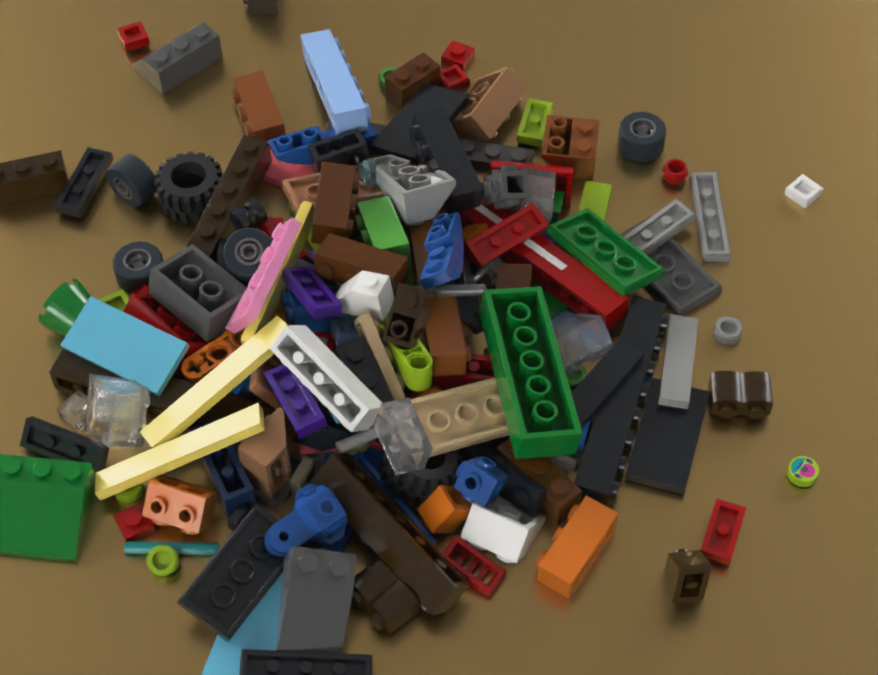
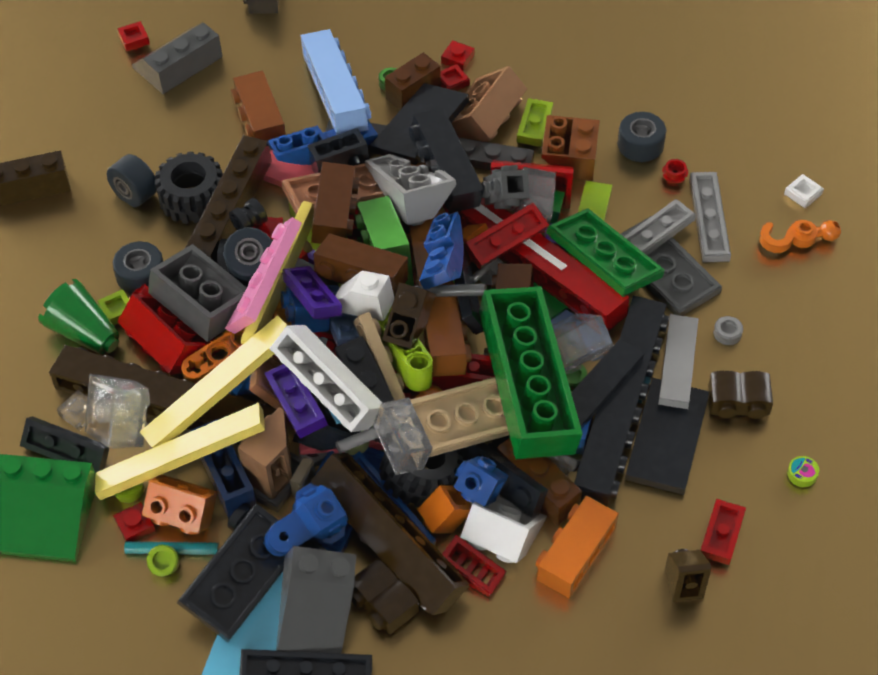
(84, 182): black plate -> none
(125, 345): medium azure tile -> none
(367, 171): clear light blue tile -> none
(800, 233): none -> orange piece

